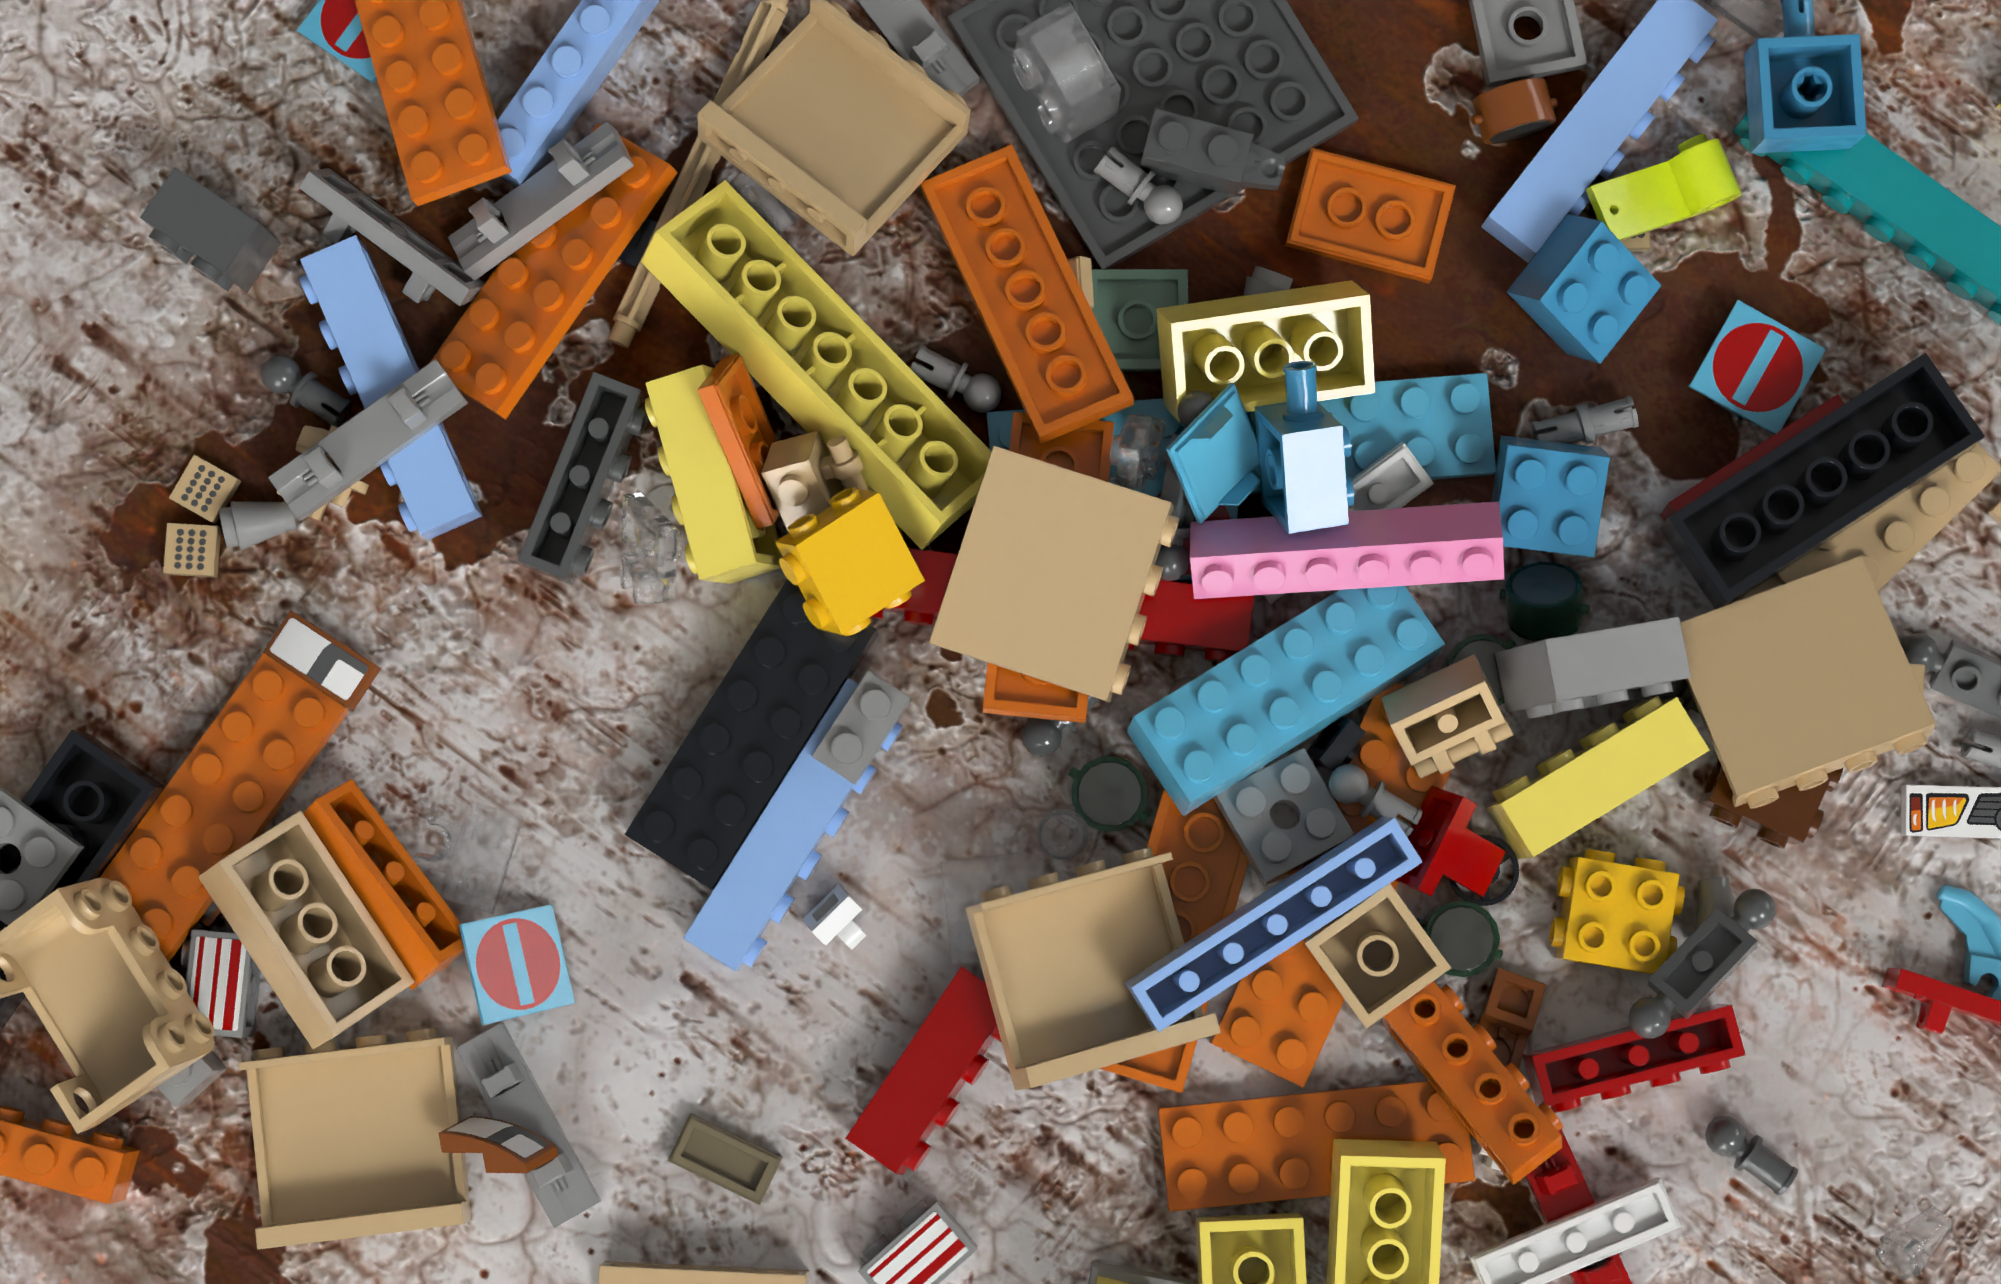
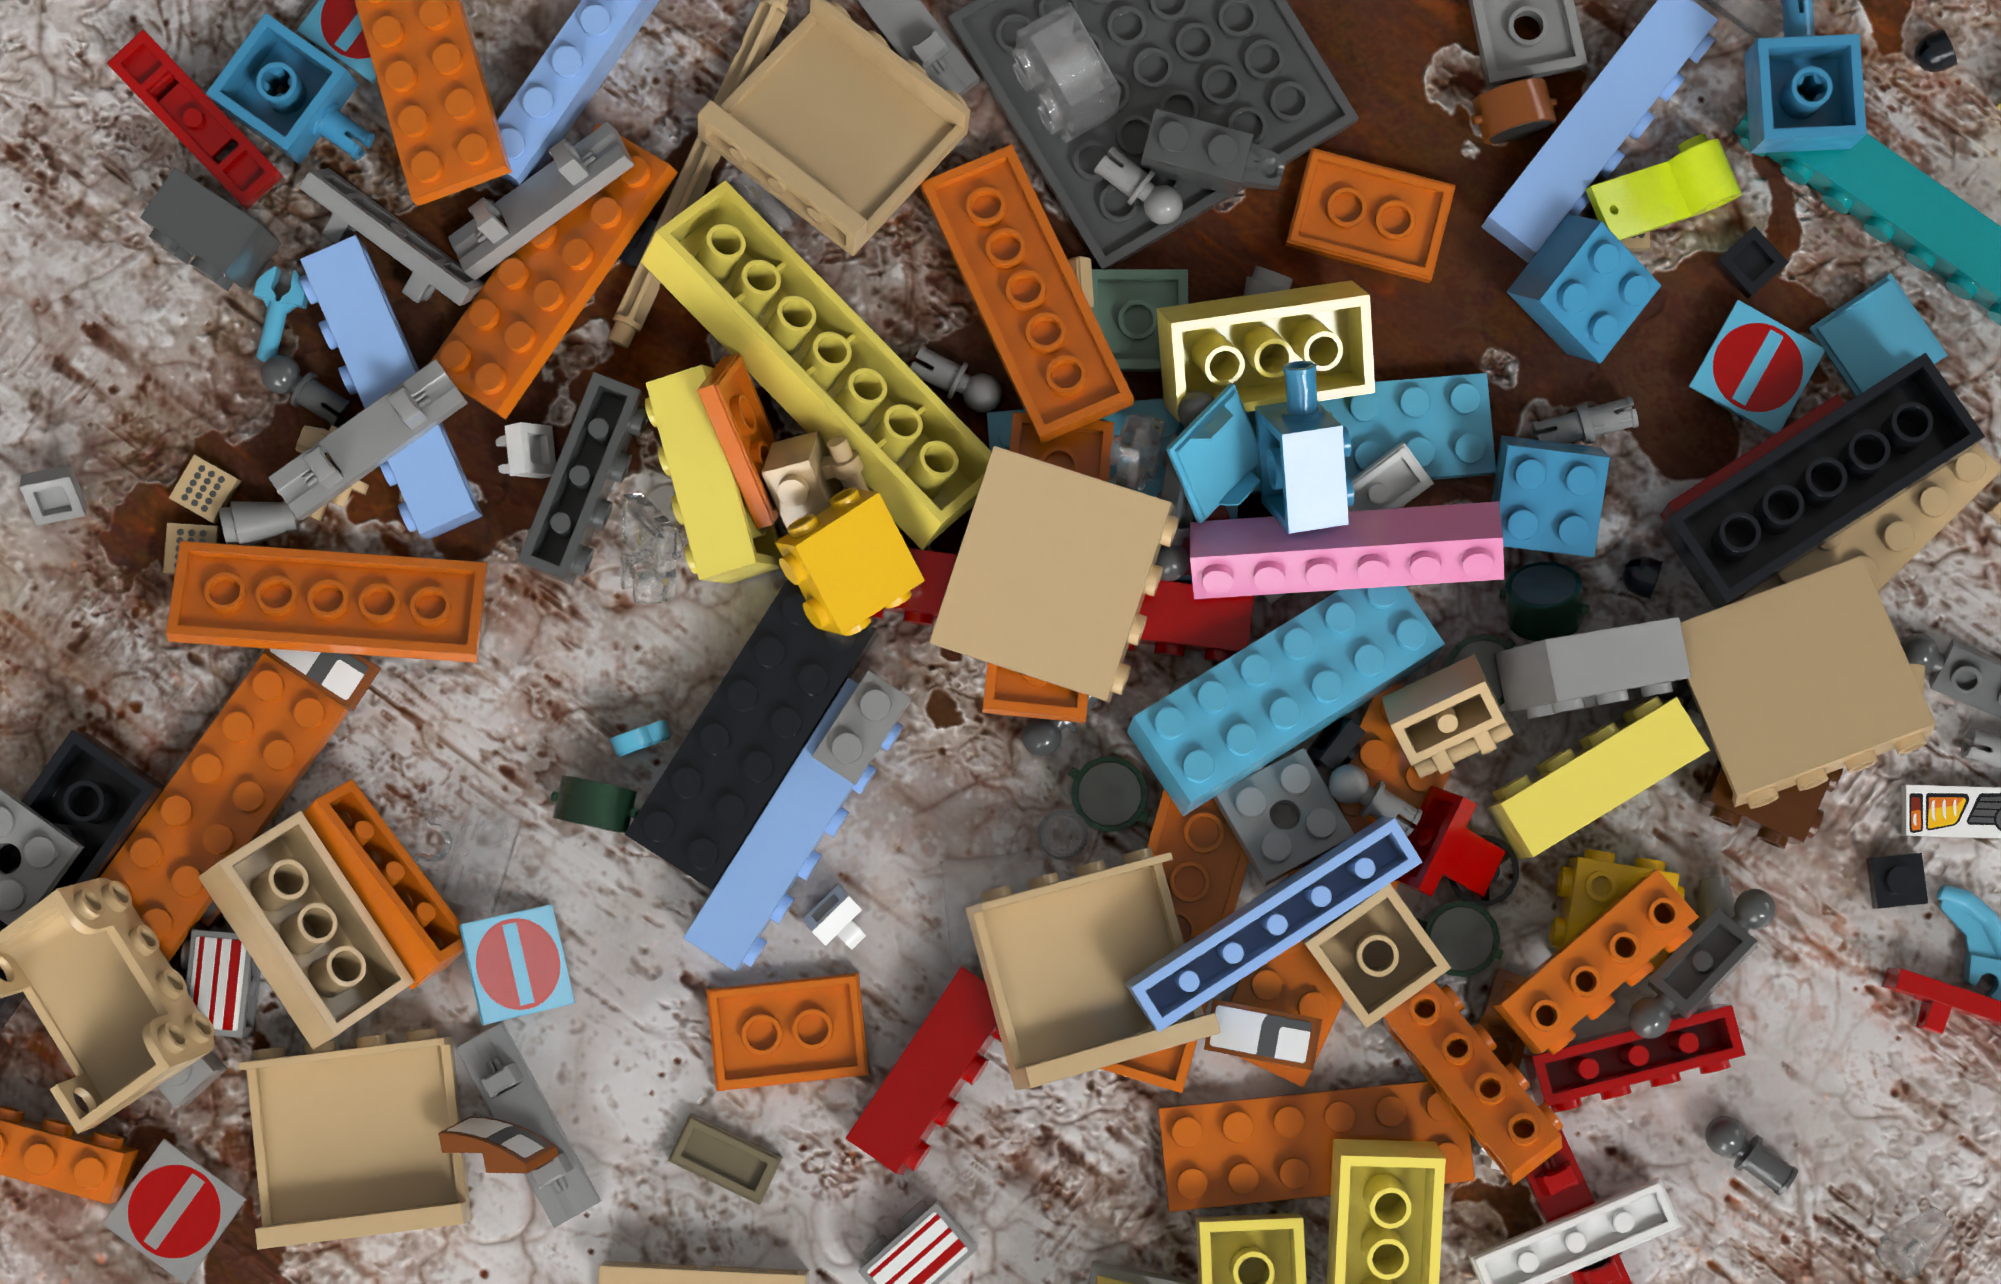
(53, 495): none -> light grey plate
(174, 1211): none -> piece
(194, 119): none -> red hinge
(277, 309): none -> medium azure bar
(303, 114): none -> dark azure brick
(327, 602): none -> orange plate
(528, 450): none -> white tile
(594, 804): none -> clear green piece
(640, 738): none -> medium azure tile
(787, 1031): none -> orange tile
(1265, 1034): none -> slope
(1596, 962): none -> orange brick
(1641, 575): none -> black hinge
(1751, 262): none -> black plate
(1875, 335): none -> medium azure piece
(1897, 880): none -> black plate
(1935, 52): none -> black hinge

